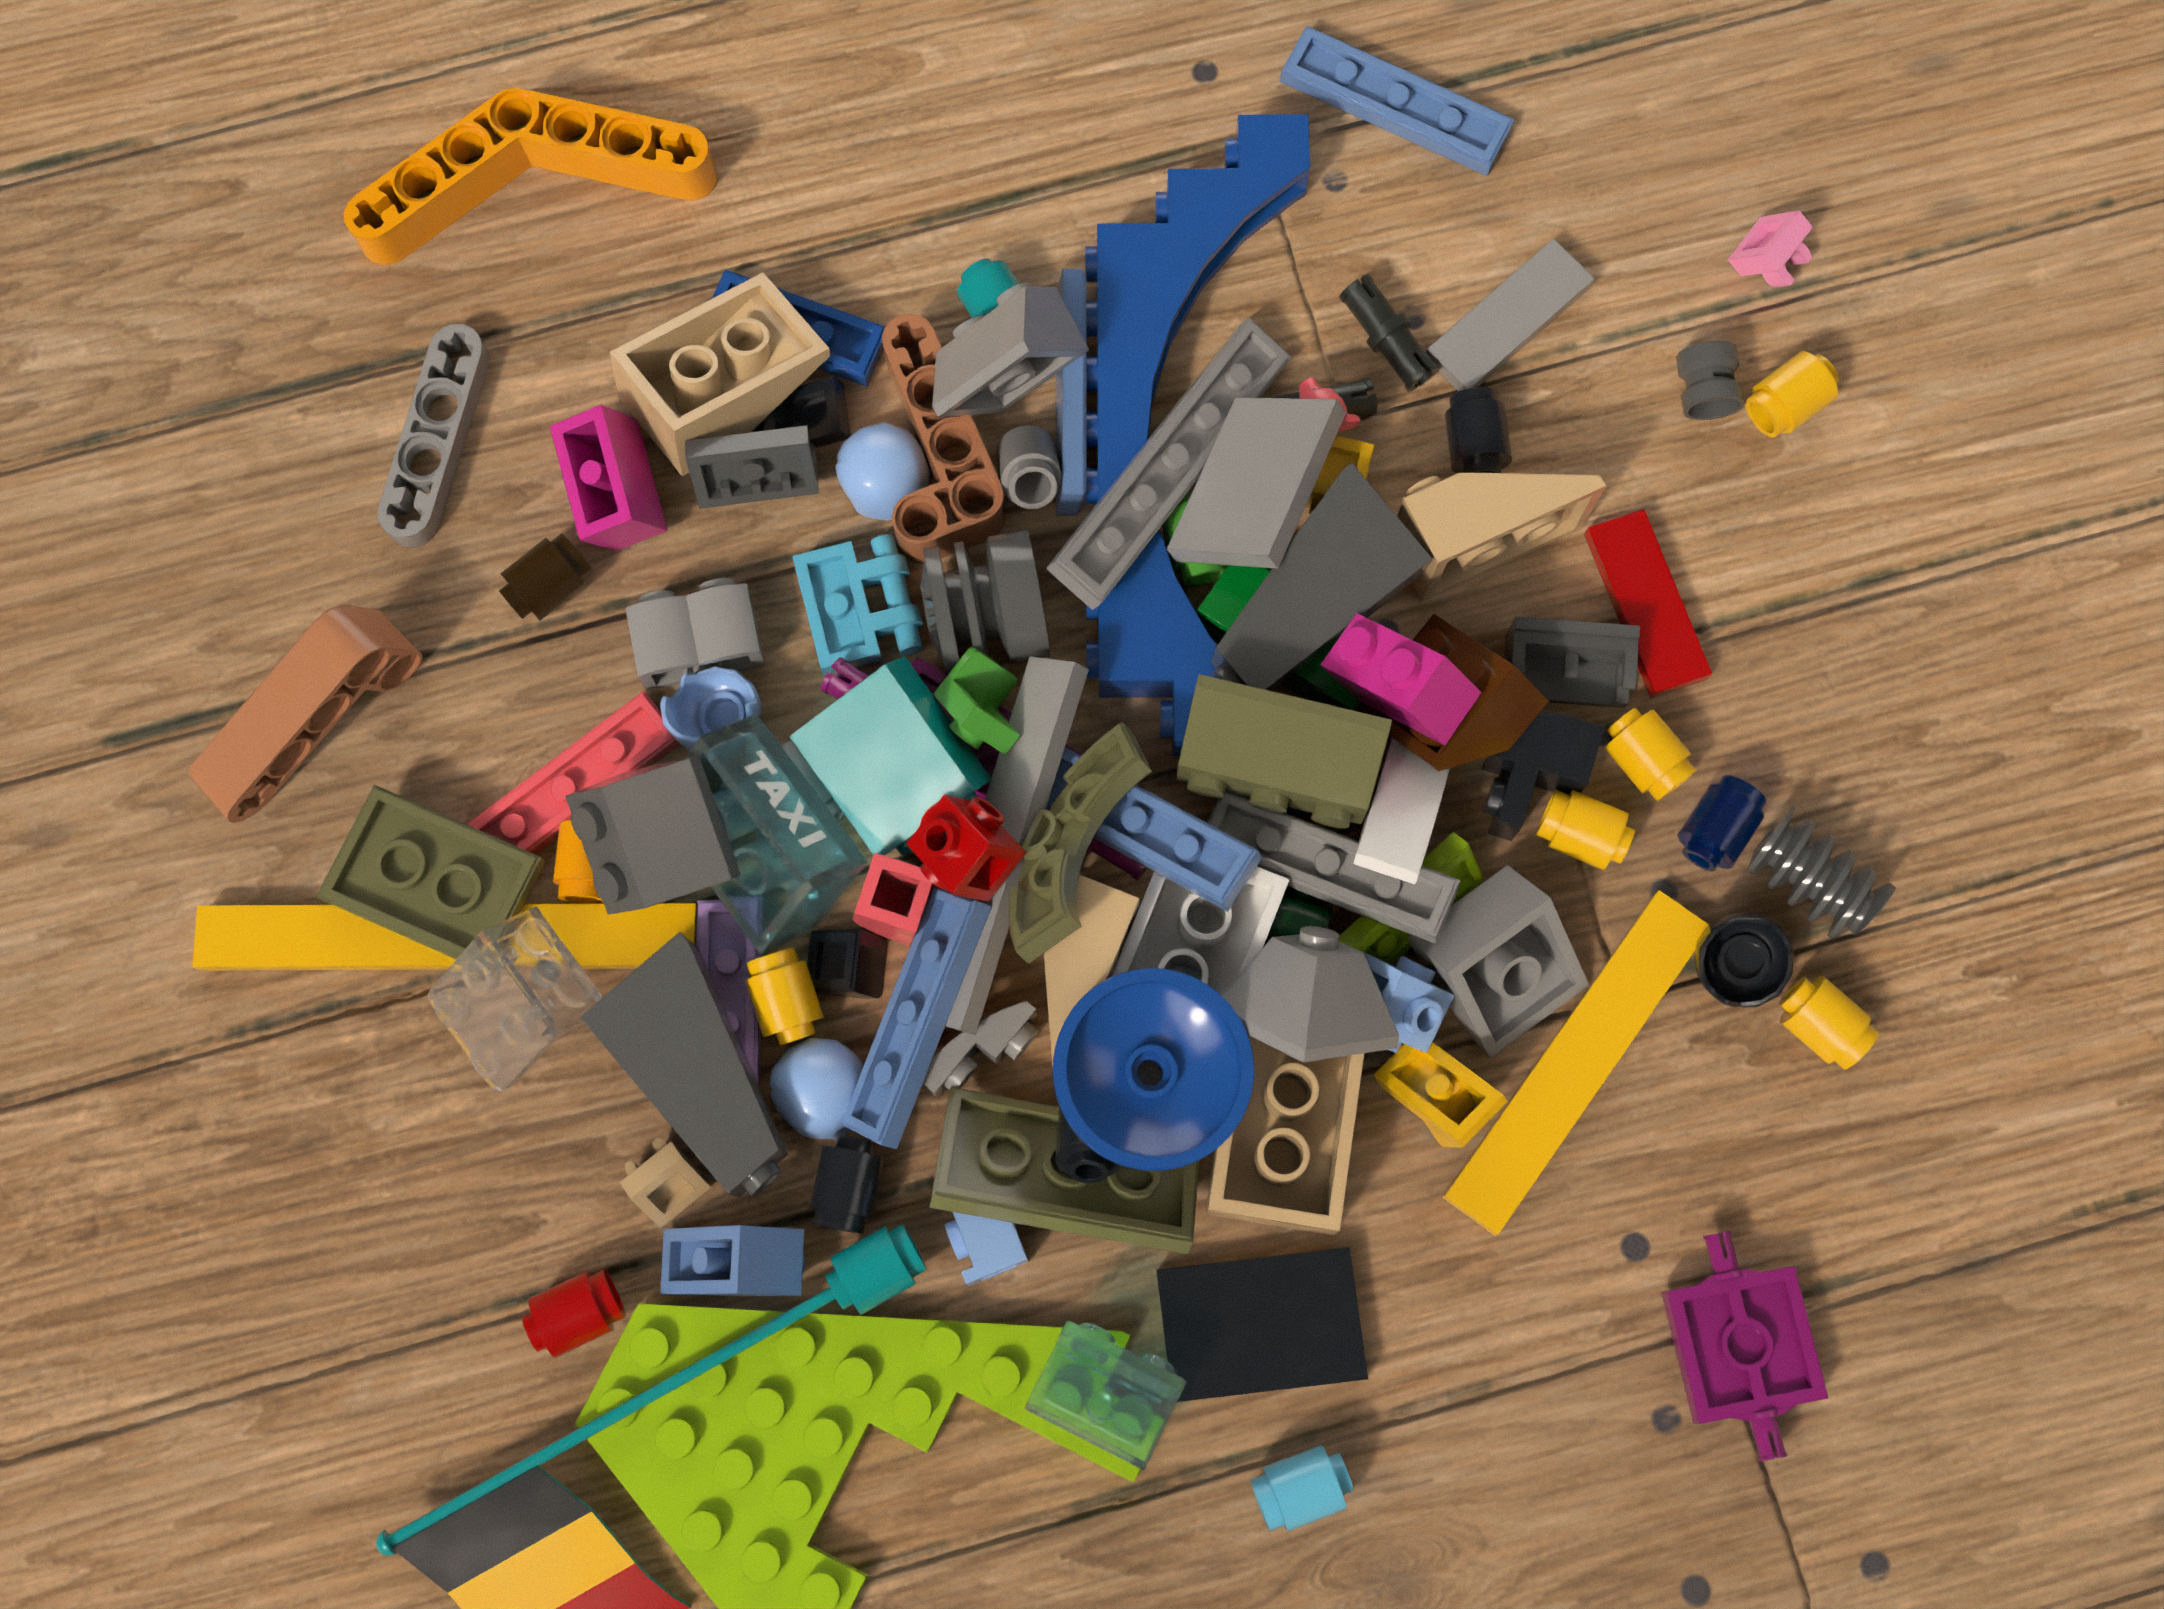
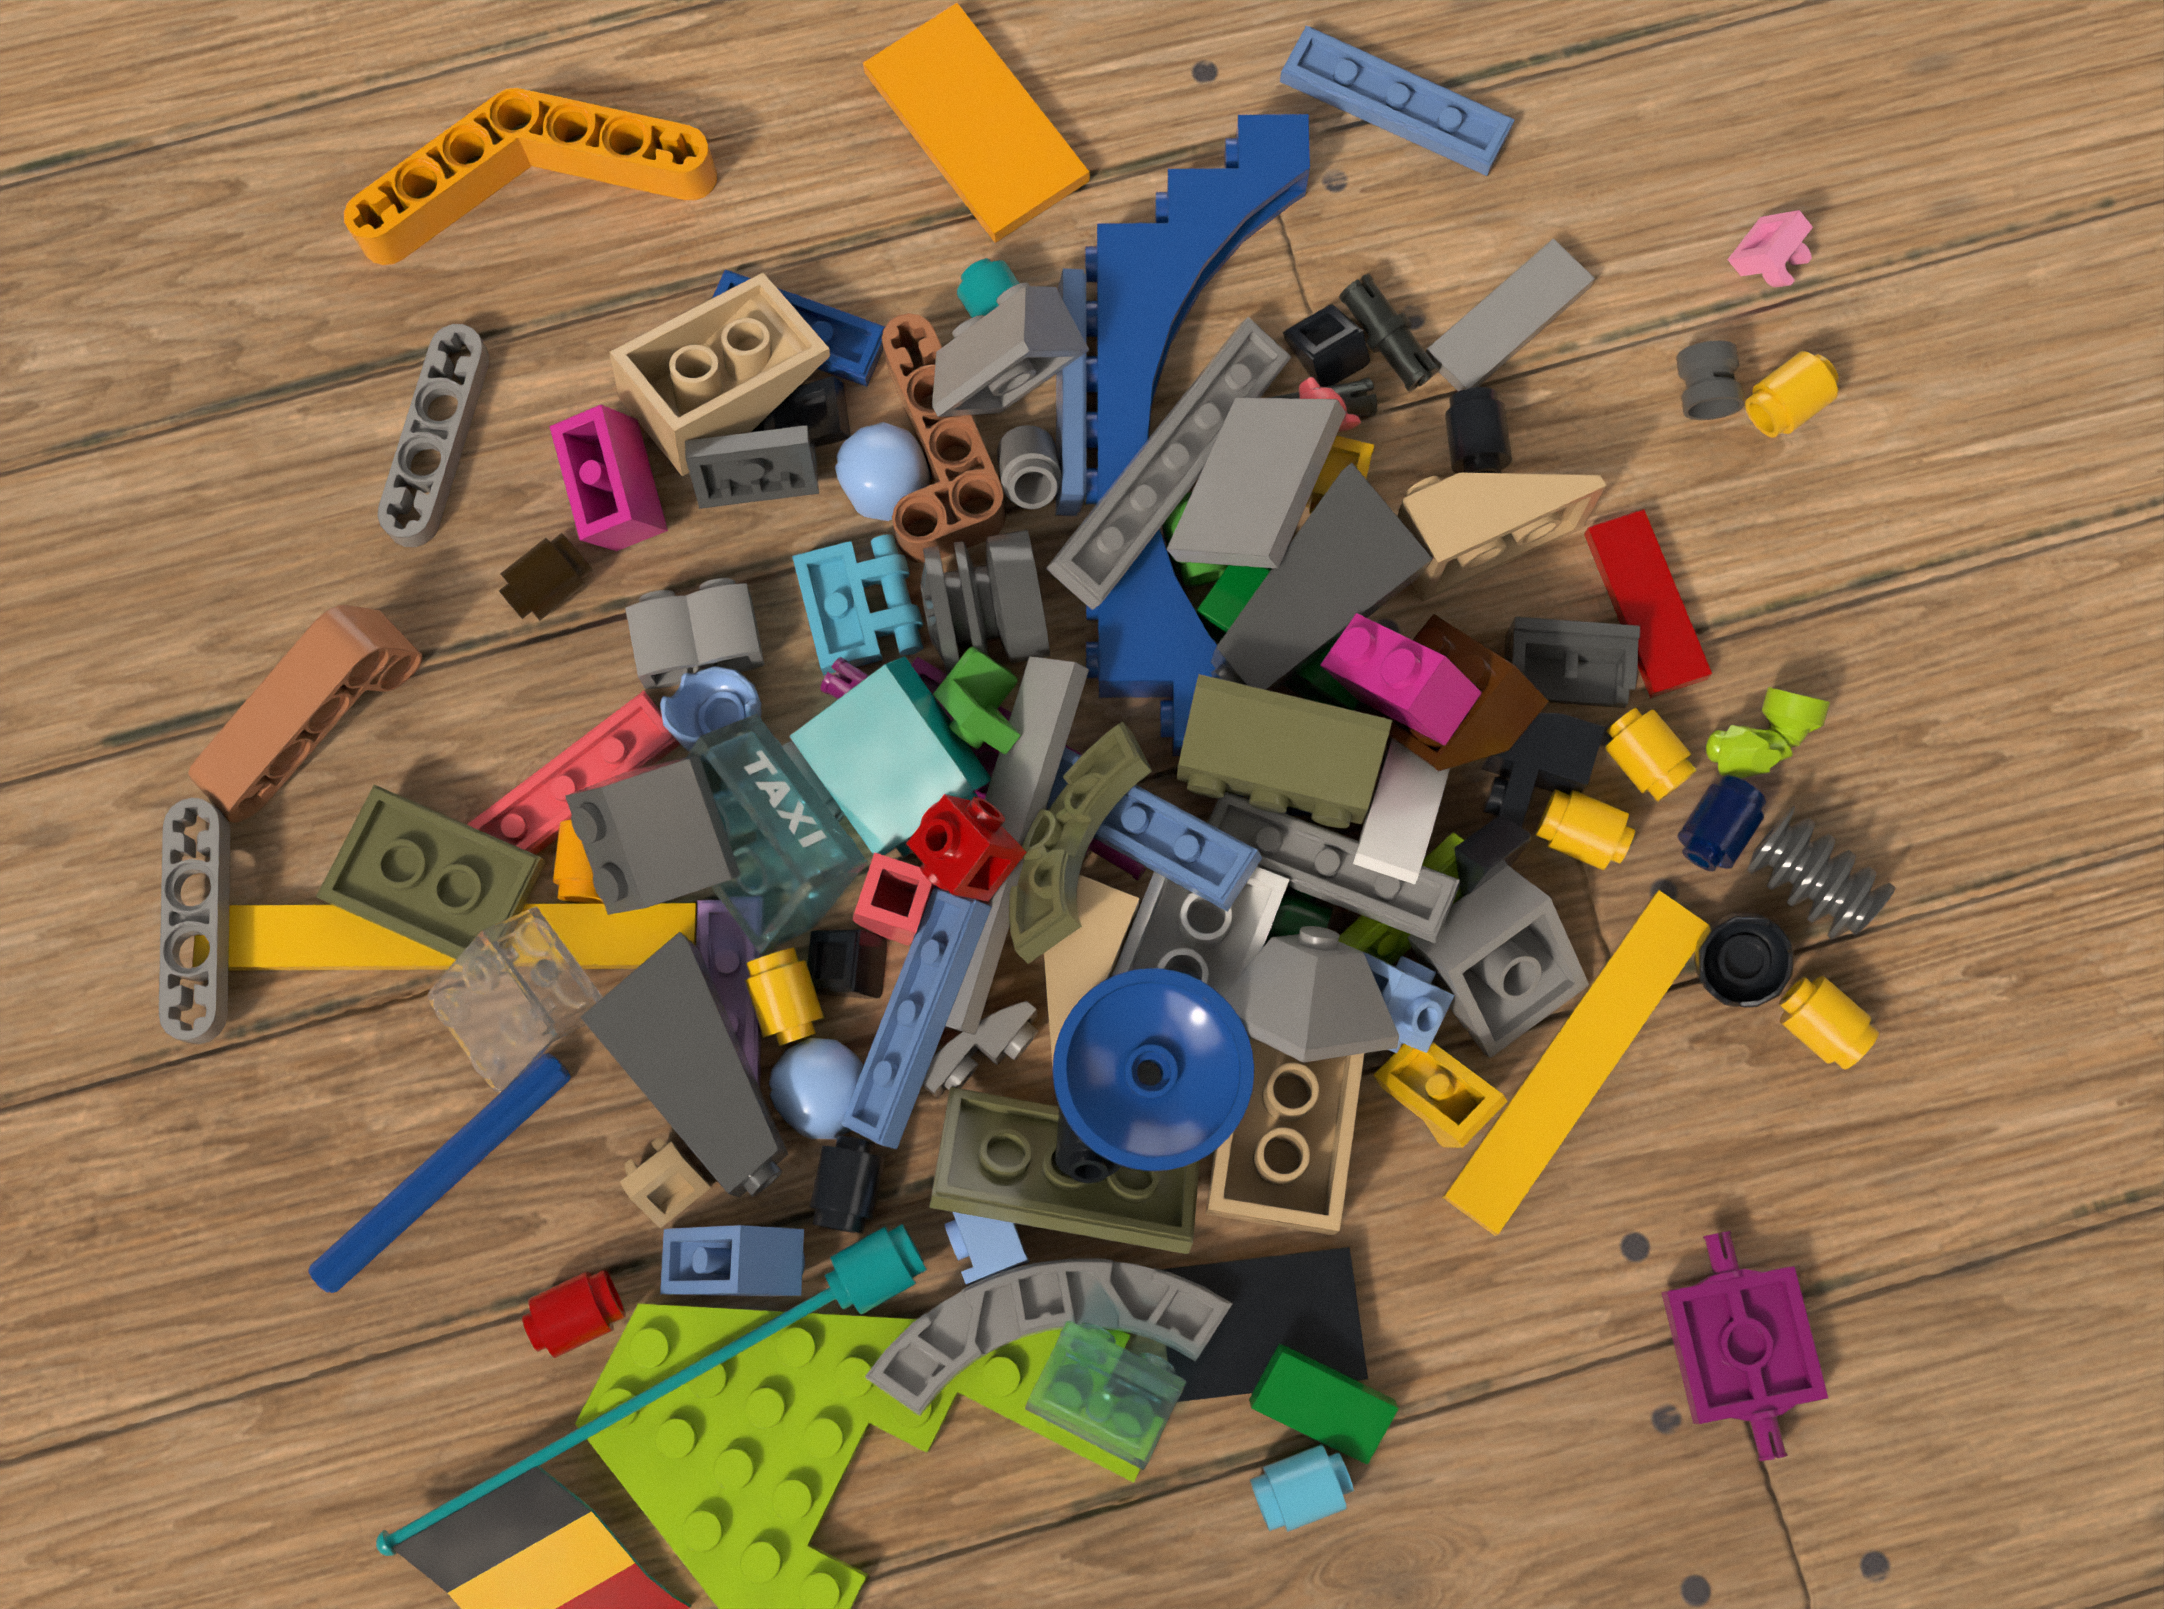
(184, 921): none -> light grey beam
(438, 1173): none -> blue axle
(976, 122): none -> light orange tile
(1038, 1301): none -> light grey tile
(1323, 1404): none -> green tile
(1328, 346): none -> black slope
(1489, 852): none -> black slope
(1754, 751): none -> lime arm

